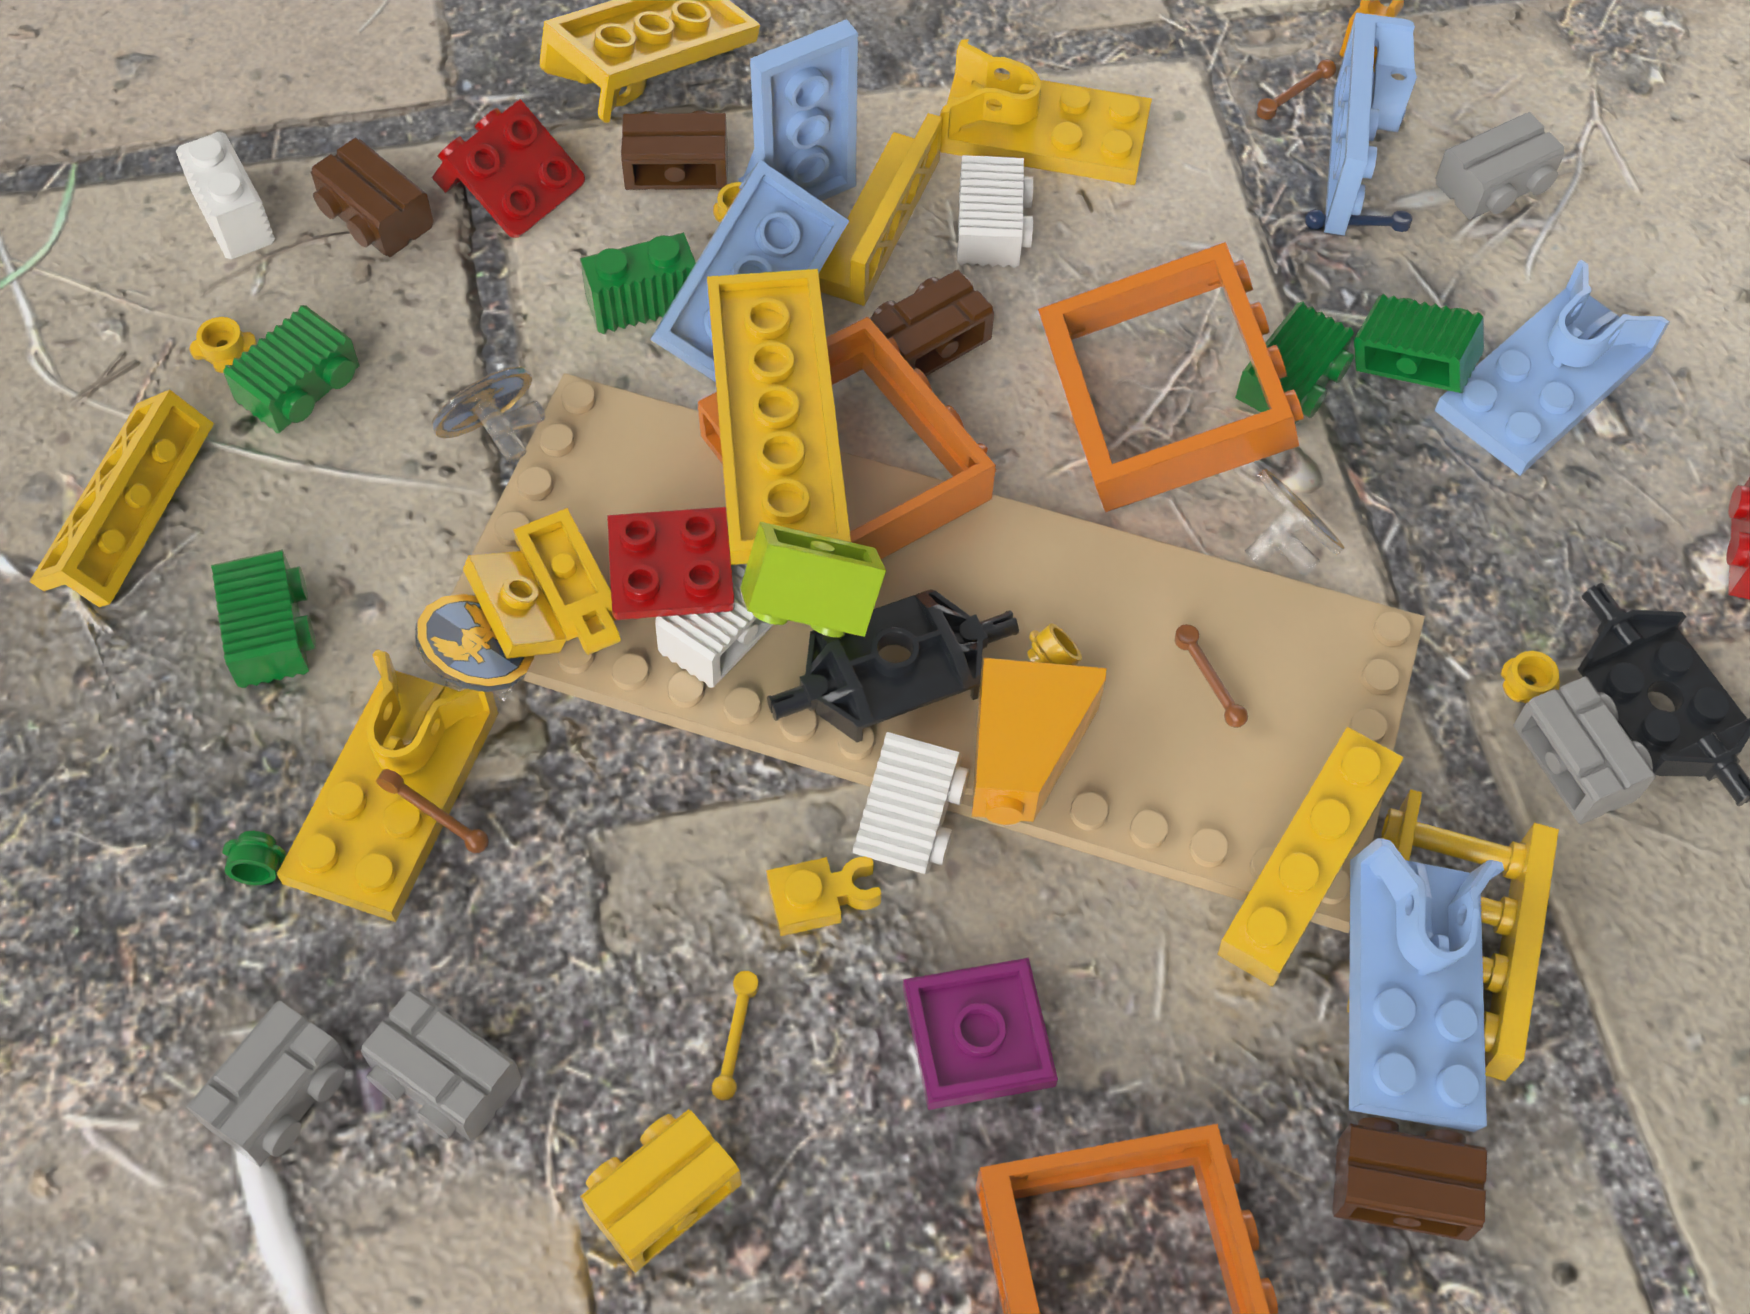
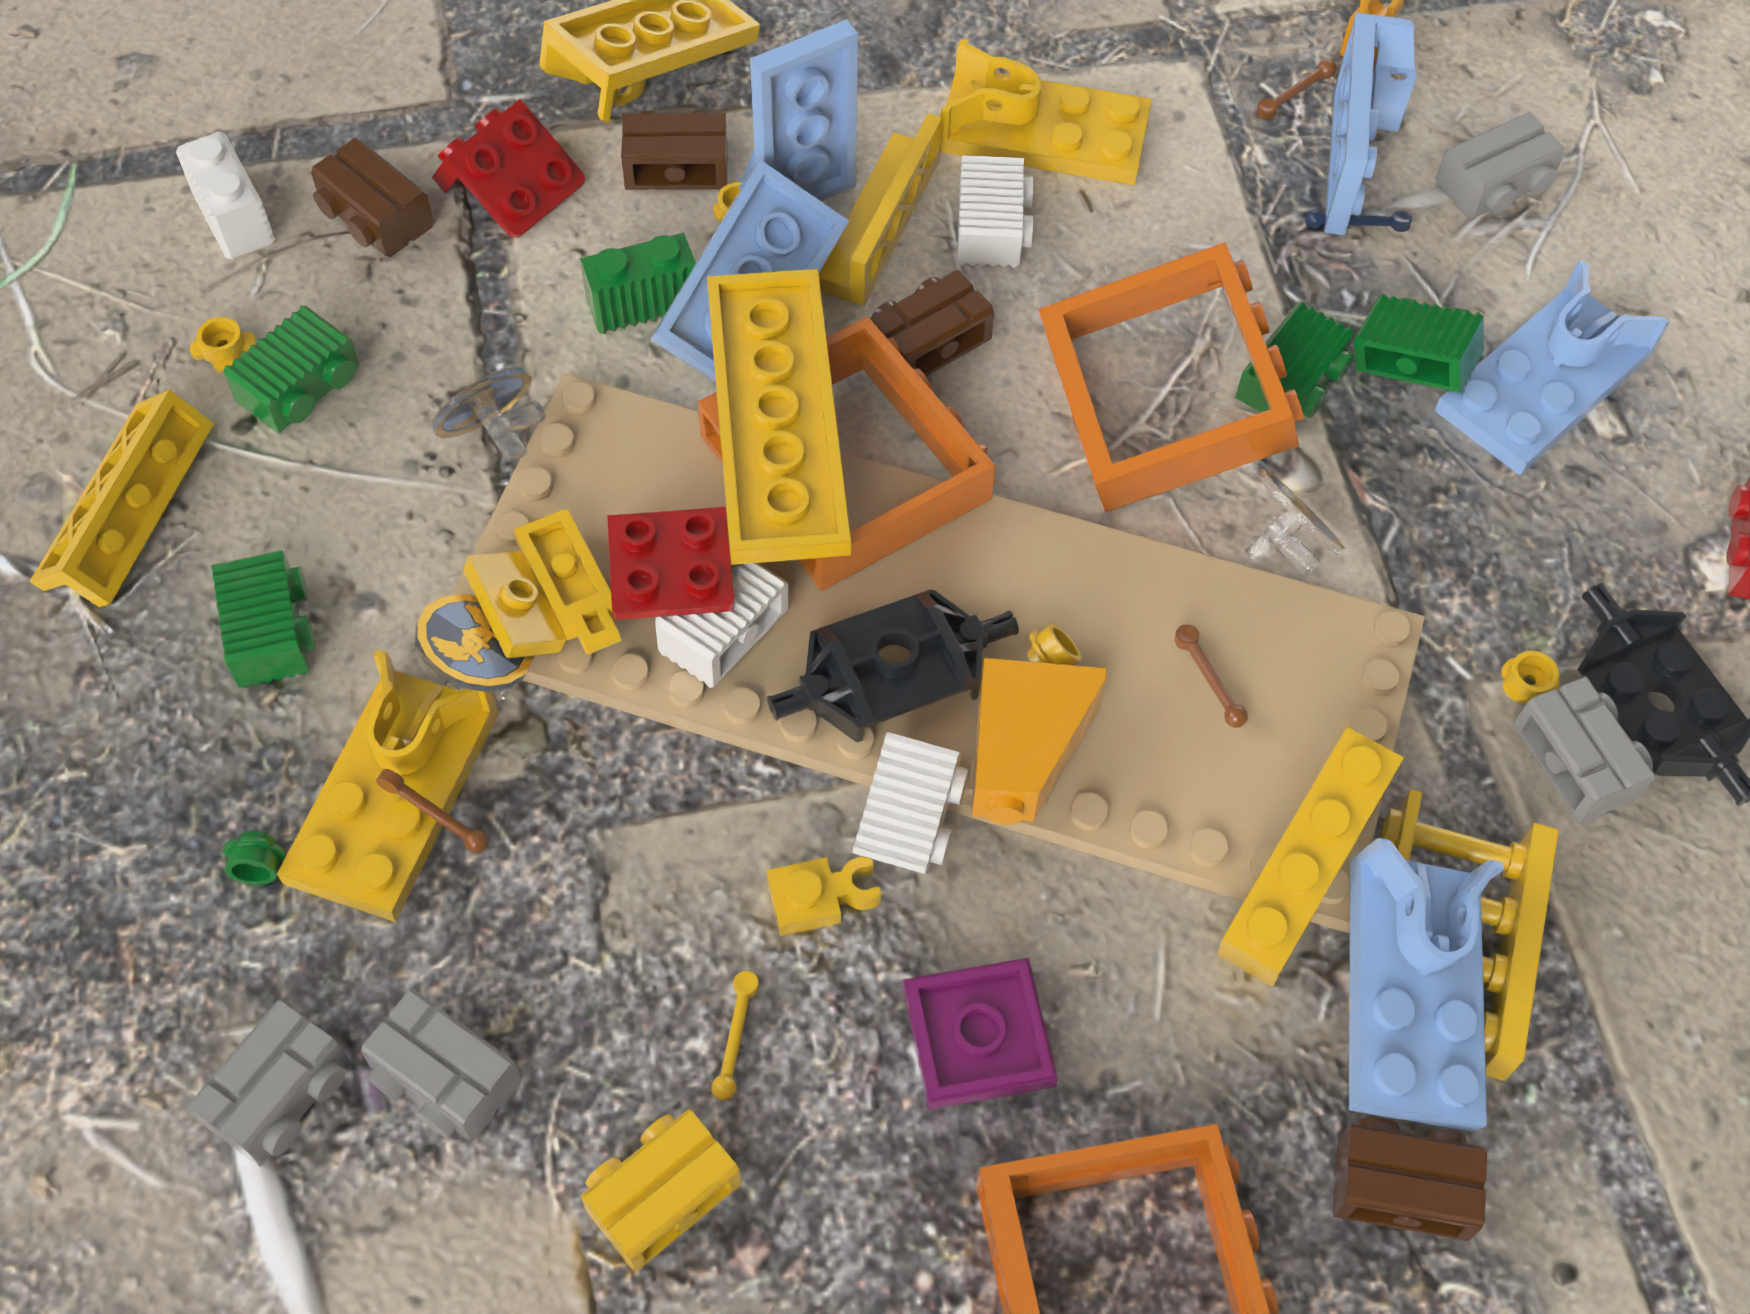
(811, 581): lime brick -> none

